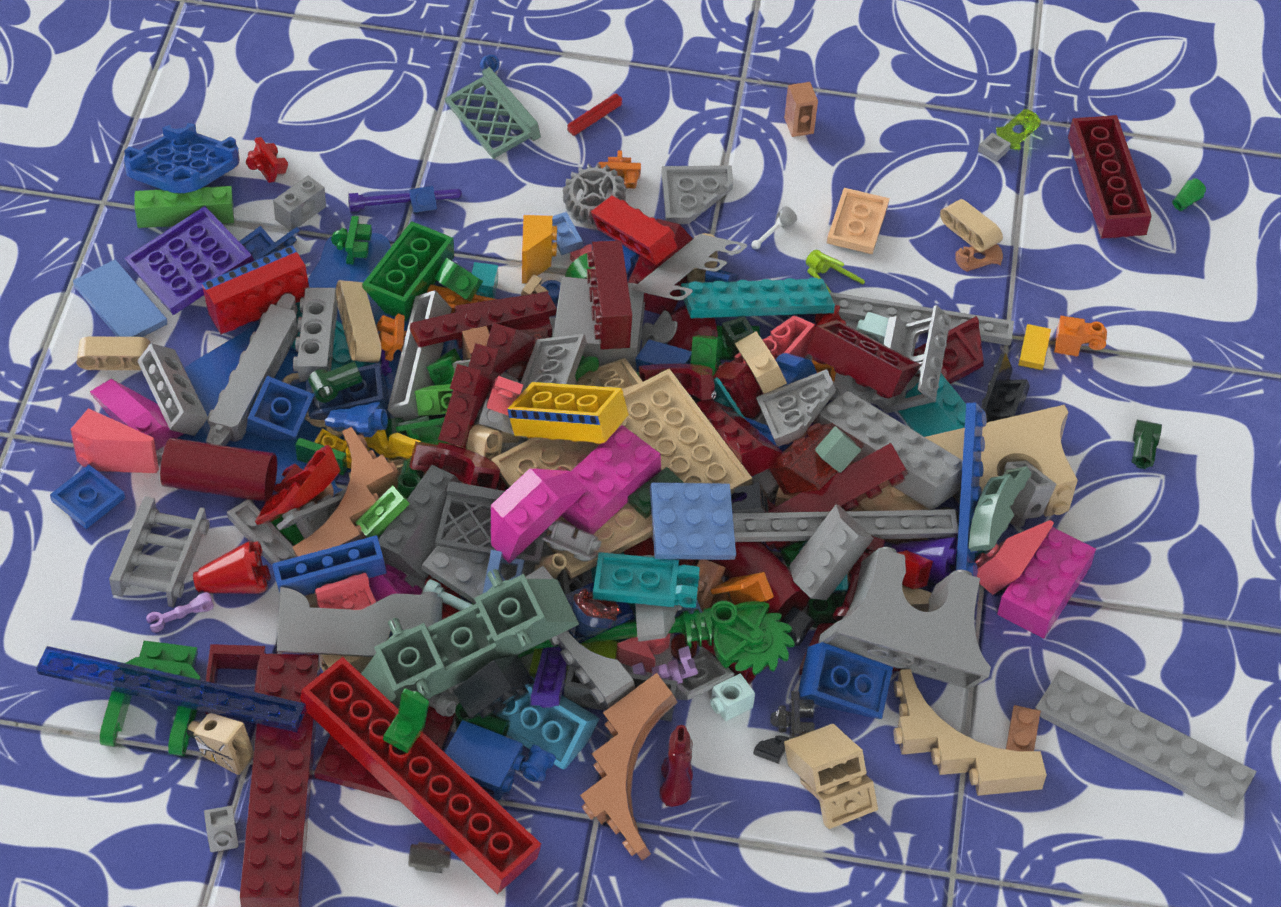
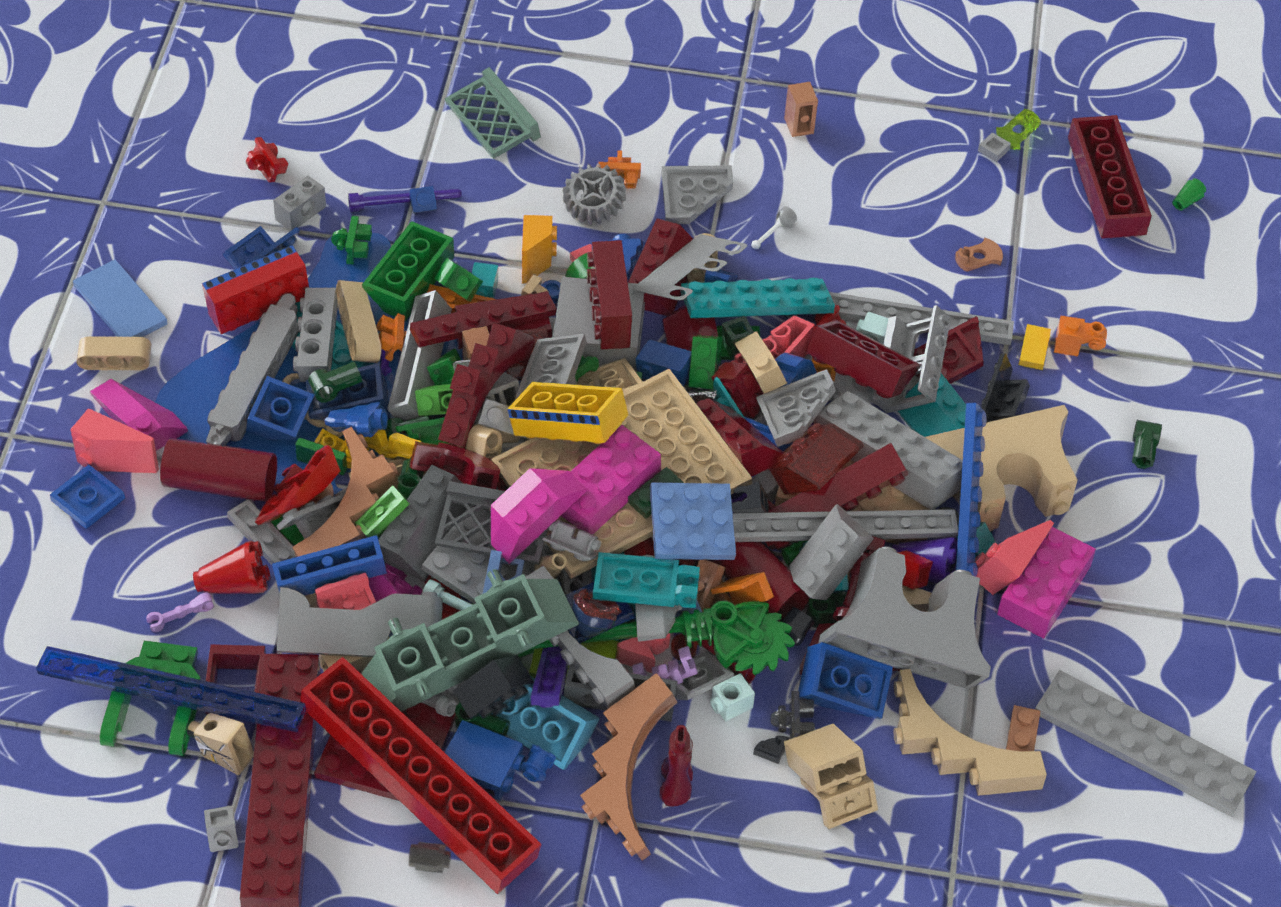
(140, 535): light grey fence -> none
(167, 209): bright green brick -> none
(172, 389): light grey brick -> none
(181, 160): blue tile -> none
(186, 257): dark purple plate -> none
(409, 720): green bracket -> none
(492, 62): blue hinge -> none
(503, 394): coral slope -> none
(567, 235): medium blue plate -> none
(594, 114): red axle -> none
(635, 229): red brick -> none
(661, 331): light grey plate -> none
(694, 378): dark red arch -> none
(820, 263): lime plant -> none
(837, 449): sand green panel -> none
(858, 220): light nougat plate -> none
(971, 225): tan beam -> none
(993, 508): sand green slope -> none
(1034, 497): light grey torso -> none

